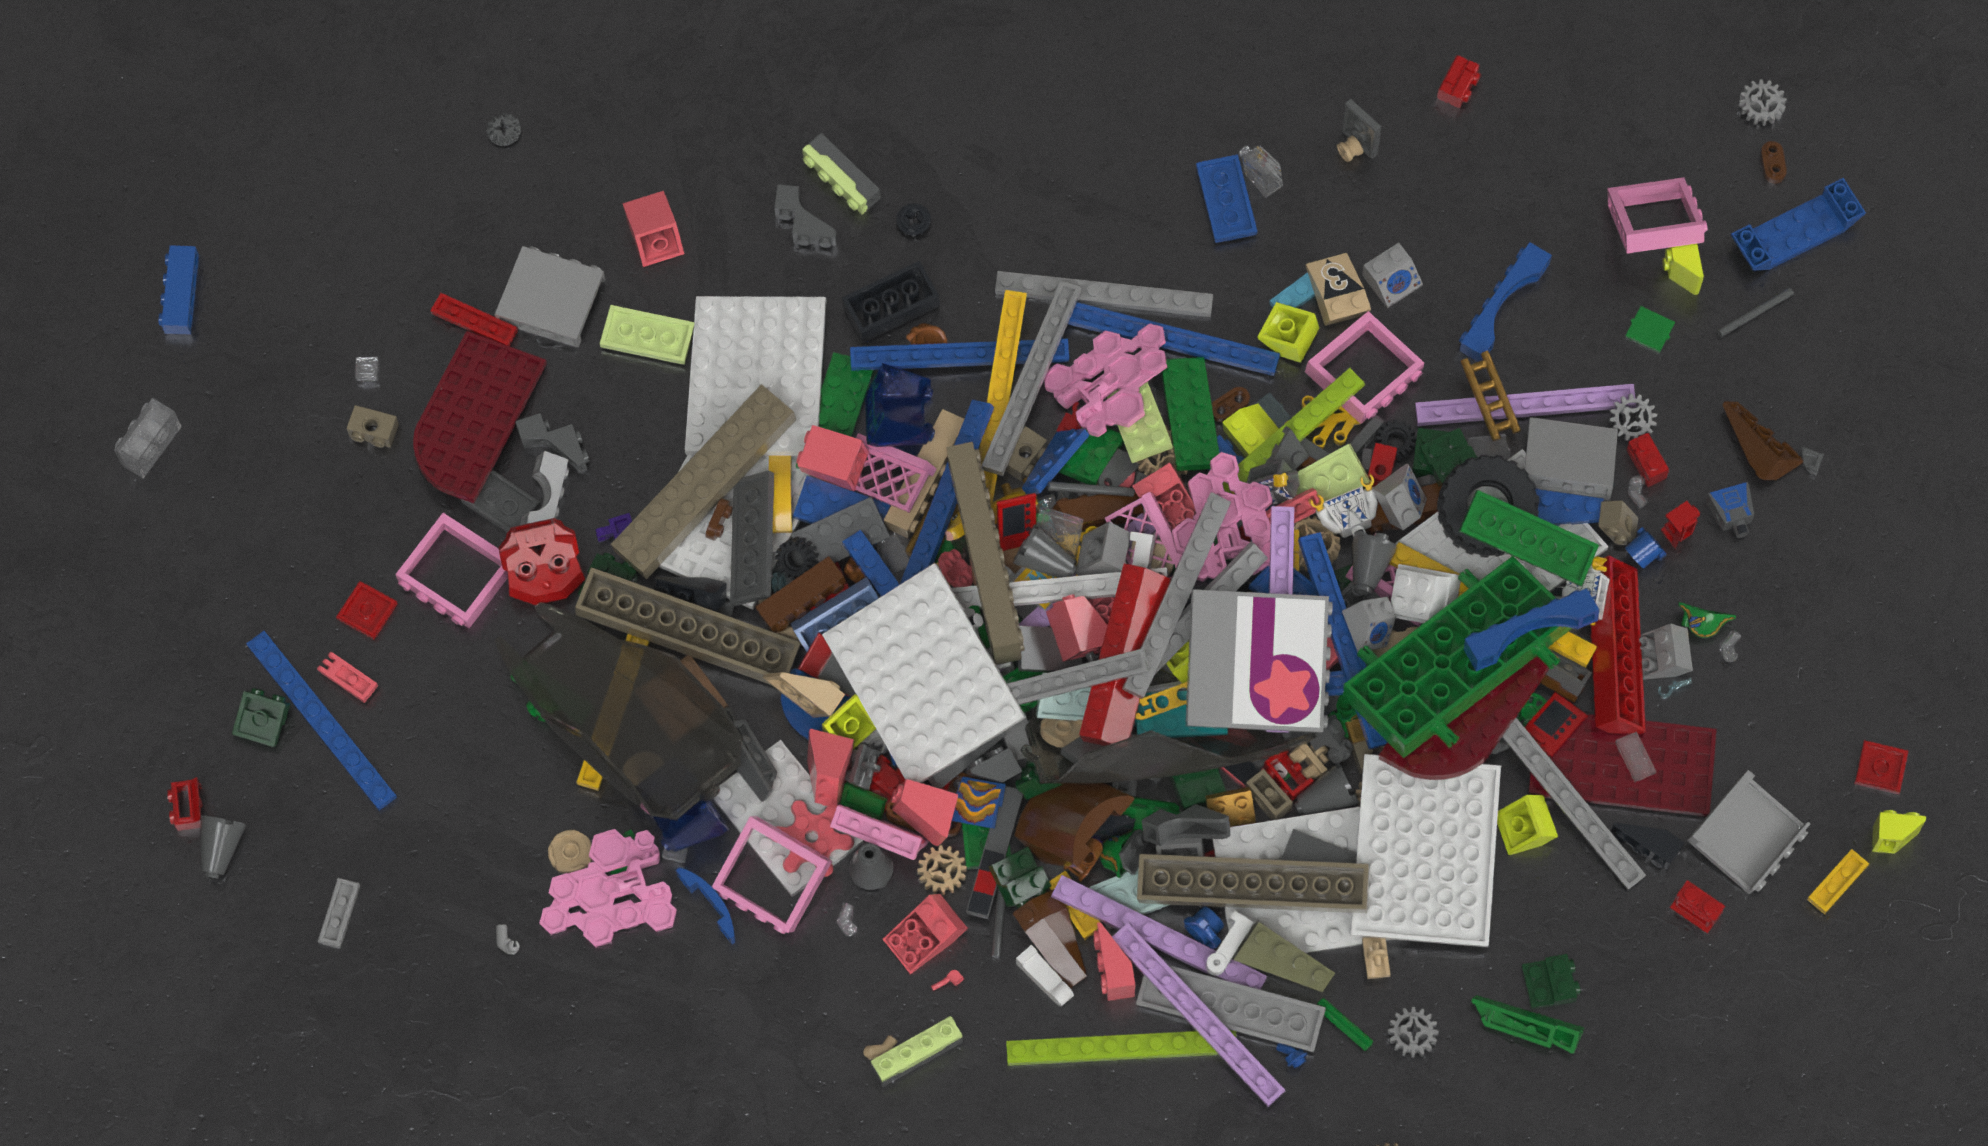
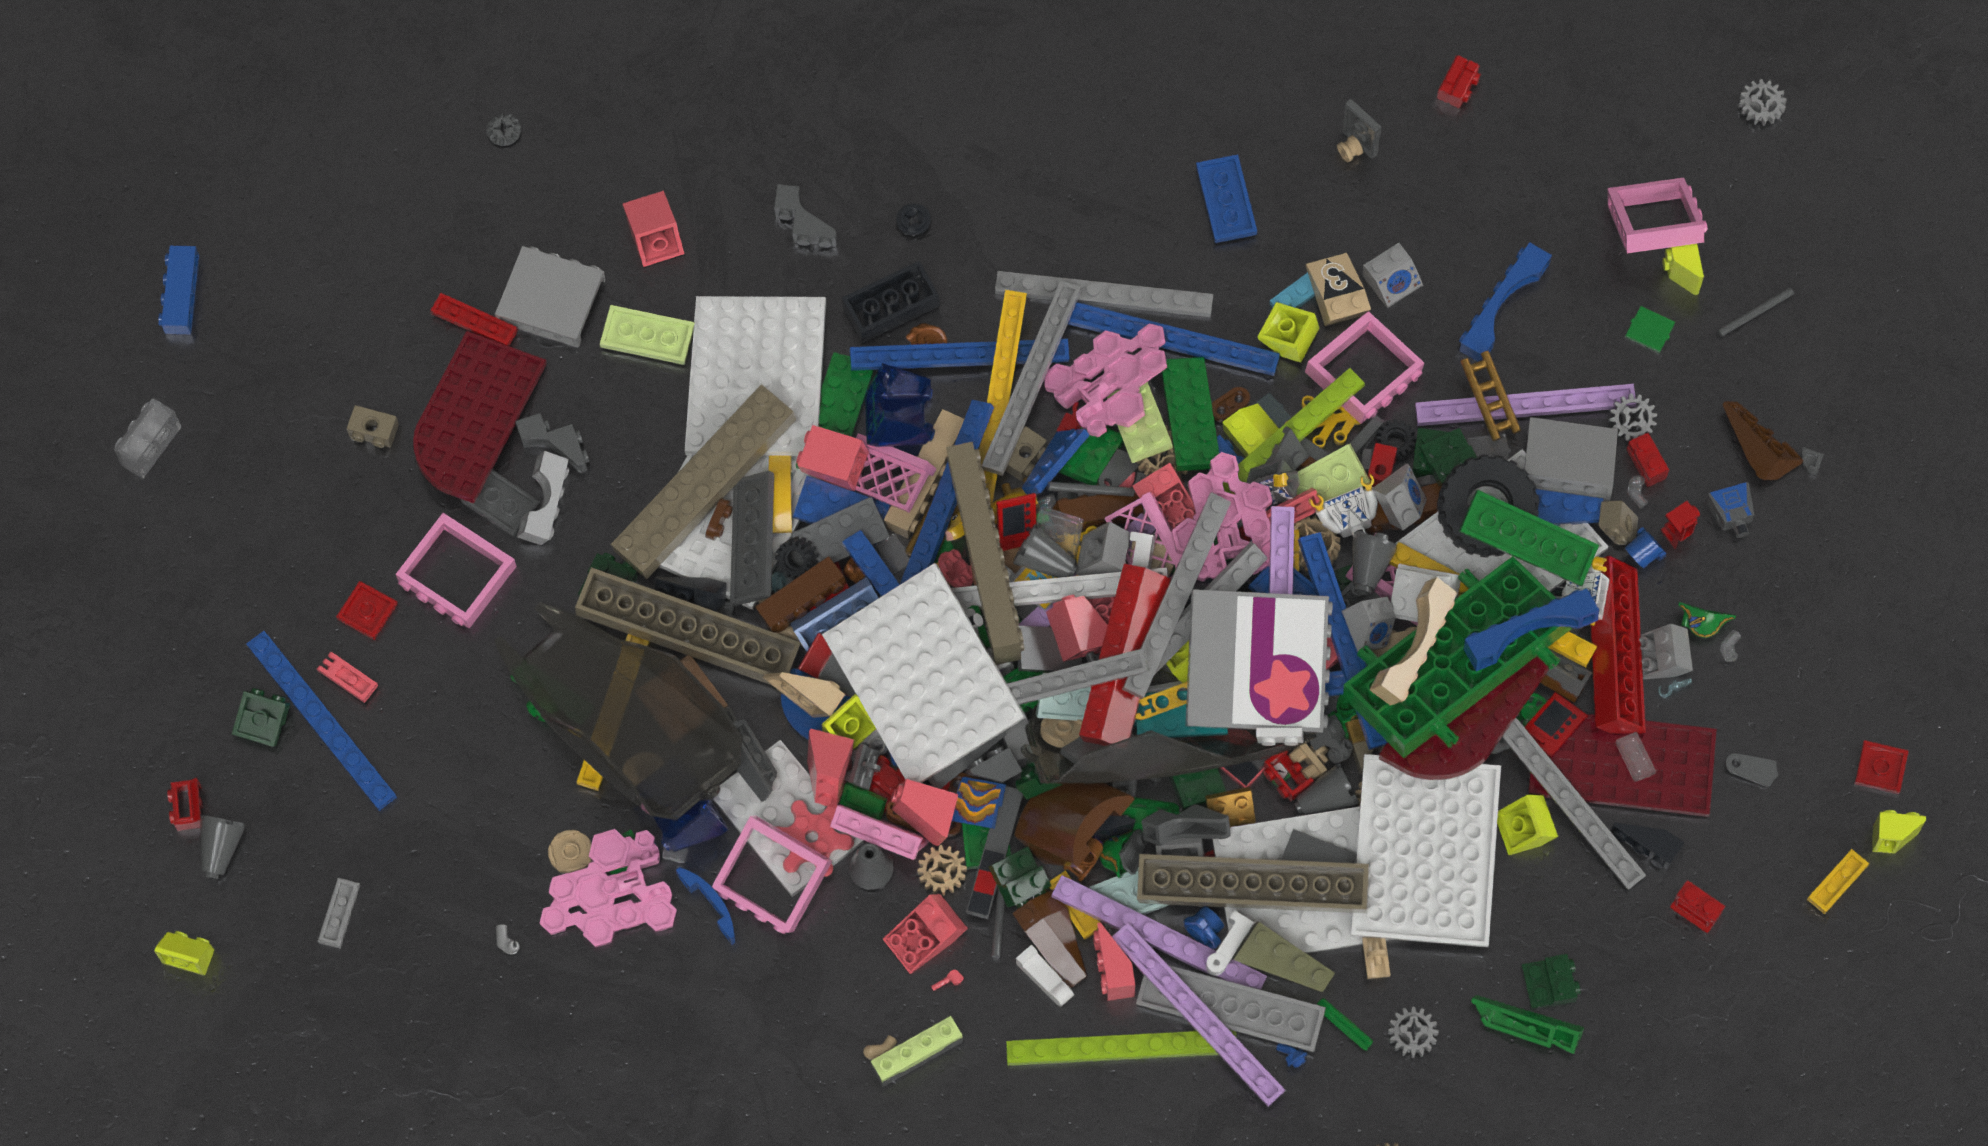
(185, 952): none -> neon yellow slope
(366, 368): clear plate -> none
(545, 578): red brick -> none
(615, 528): dark purple plate -> none
(841, 174): piece -> none
(844, 921): clear arm -> none
(1262, 169): clear torso -> none
(1269, 796): dark tan brick -> none
(1288, 736): none -> white plate
(1432, 605): none -> tan arch
(1748, 834): light grey panel -> none
(1753, 768): none -> dark grey piece
(1773, 160): reddish brown plate -> none
(1800, 228): blue slope -> none

